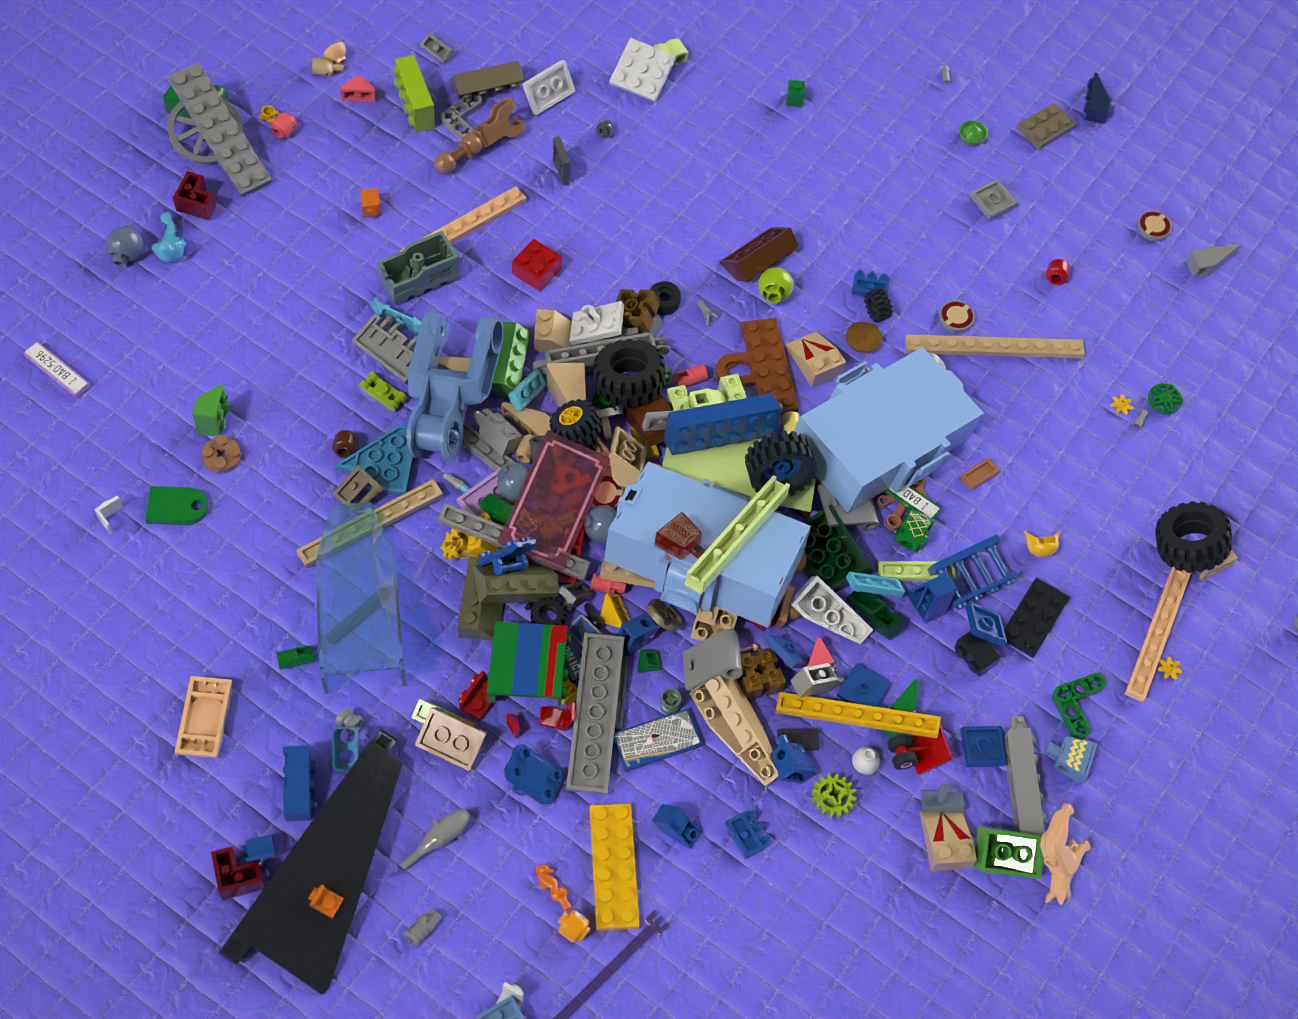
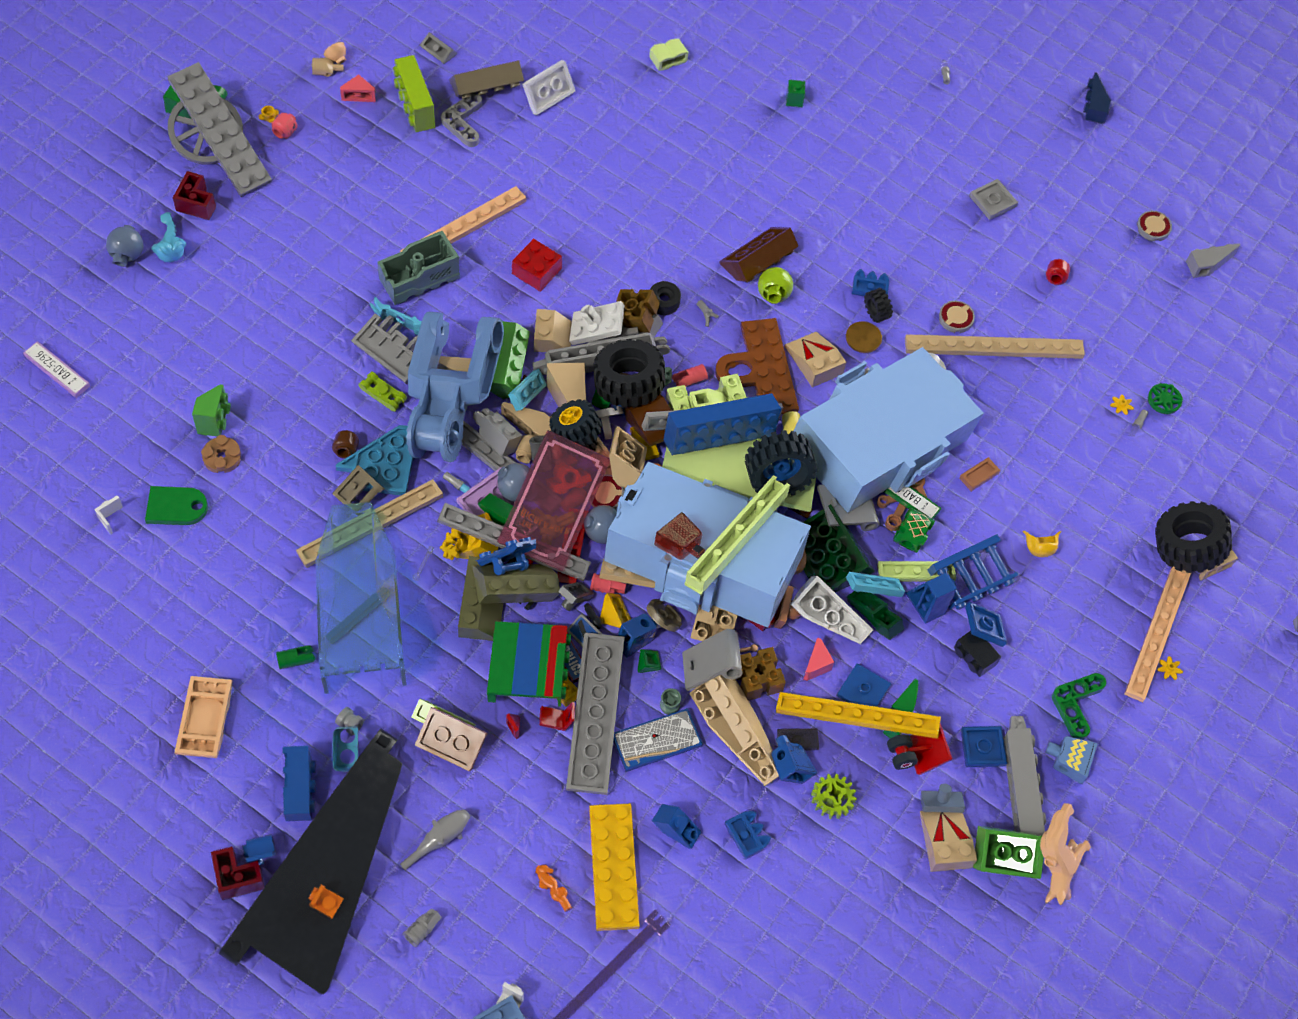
(370, 202): orange brick -> none
(474, 700): red bracket -> none
(484, 135): medium nougat piece -> none
(533, 775): blue shield -> none
(548, 605): black tyre -> none
(561, 161): dark grey tile -> none
(573, 926): light orange head -> none
(604, 129): dark grey plate -> none
(621, 695): dark grey axle -> none
(642, 69): white plate -> none
(786, 651): blue plate -> none
(816, 680): light grey hinge -> none
(866, 760): white brick -> none
(972, 132): bright green hat -> none
(1035, 617): black plate -> none
(1046, 126): dark tan plate -> none

